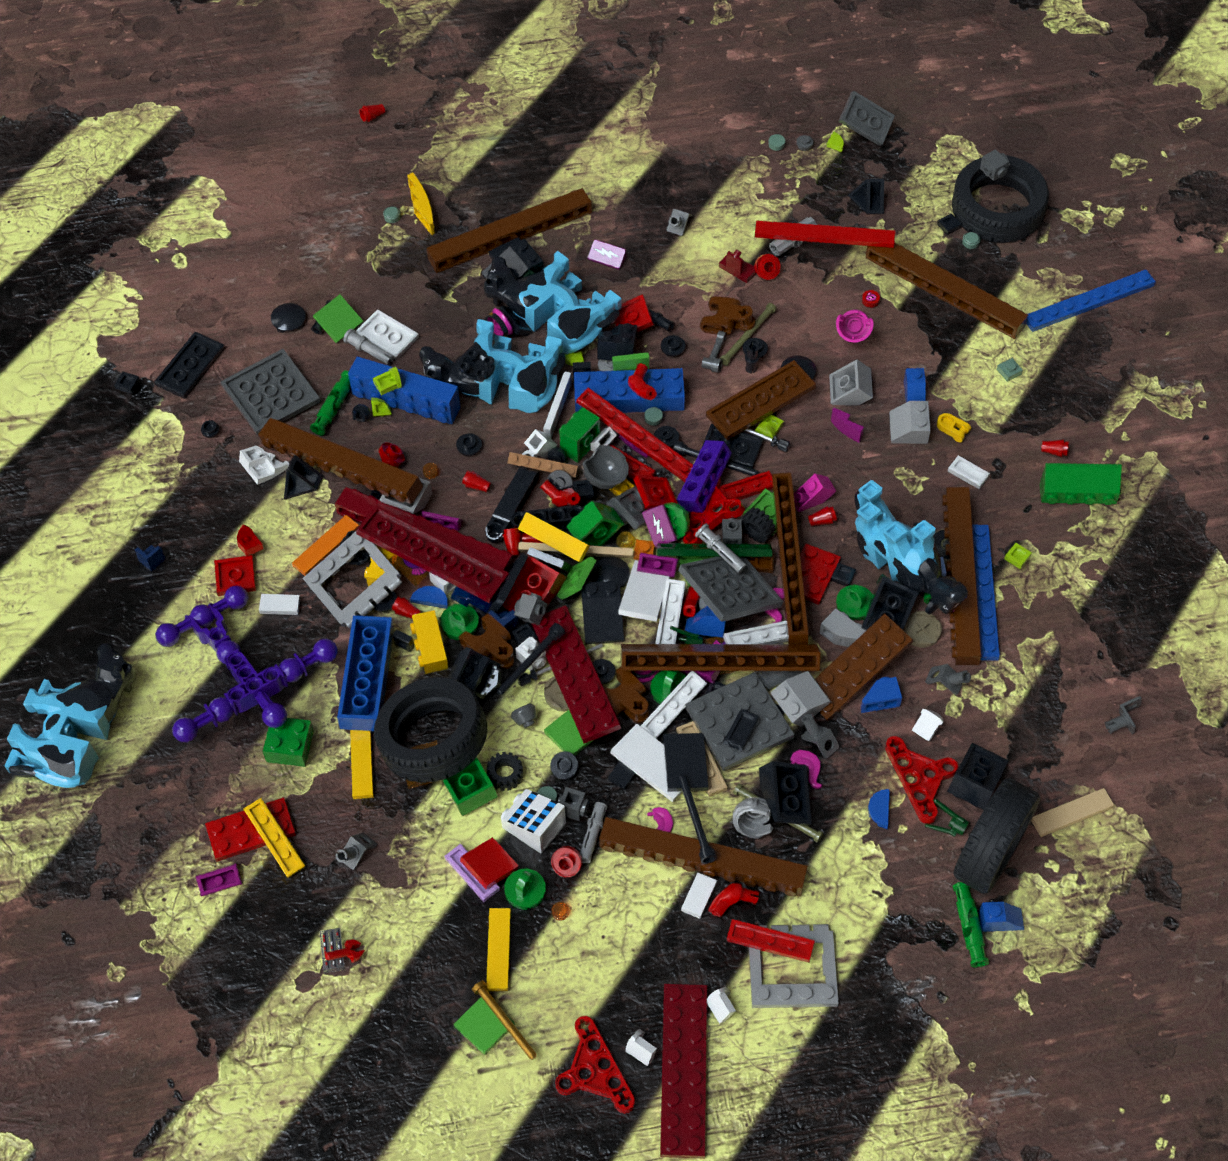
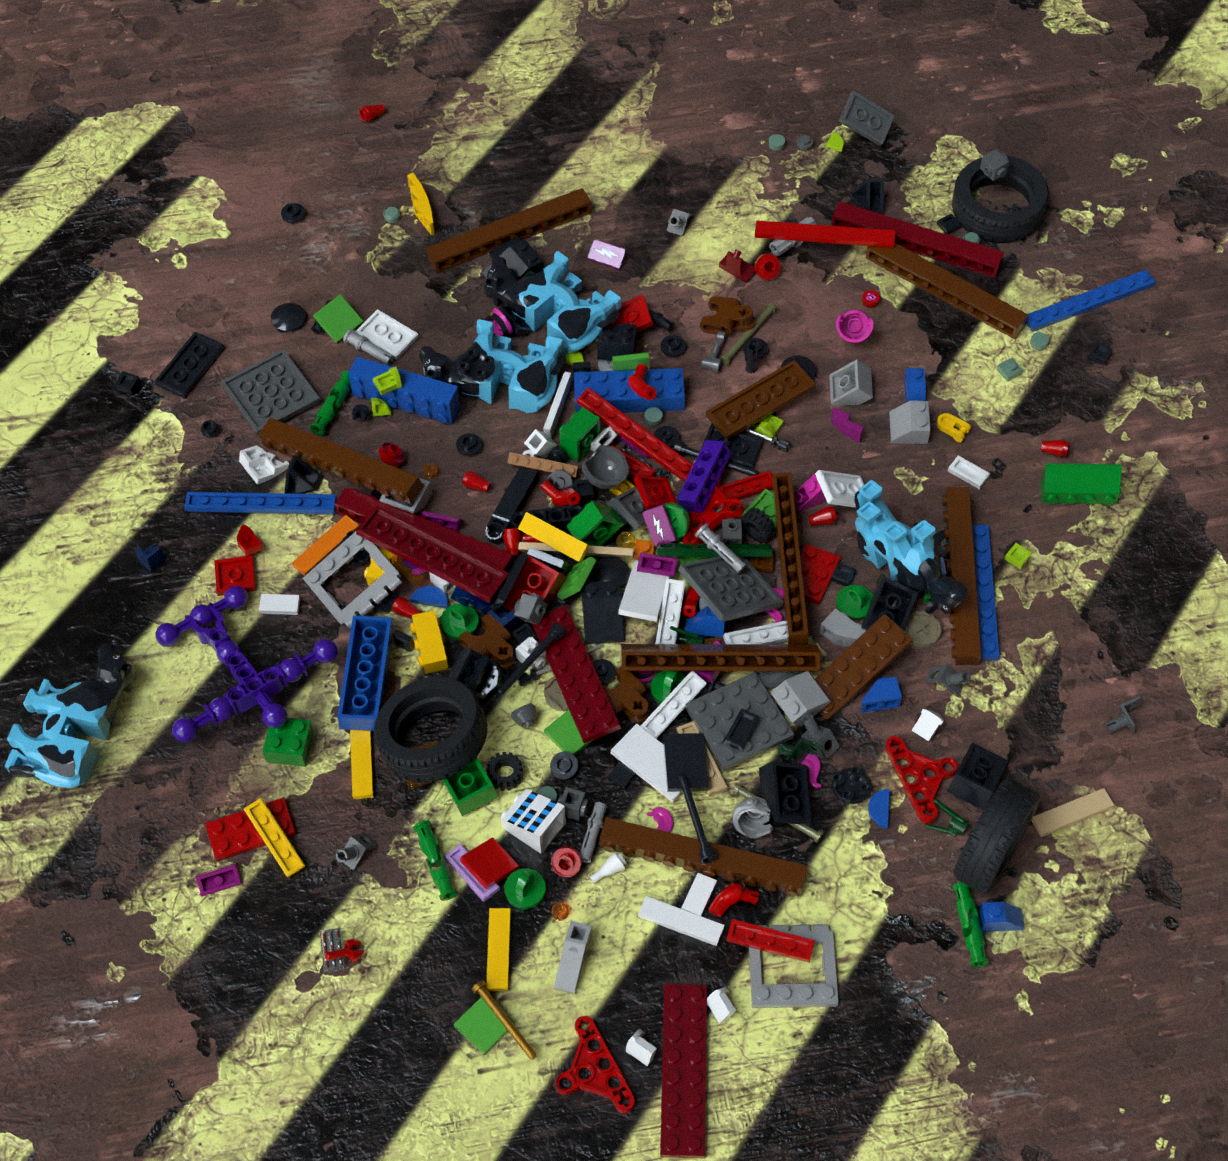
(260, 503): none -> blue plate
(292, 213): none -> black piece
(431, 848): none -> green piece
(573, 956): none -> light grey slope
(612, 865): none -> white cone
(681, 921): none -> white tile
(797, 753): none -> clear green bracket
(839, 487): none -> white tile
(851, 785): none -> black dish
(924, 240): none -> dark red brick
(1039, 341): none -> sand green piece
(1100, 353): none -> black plate

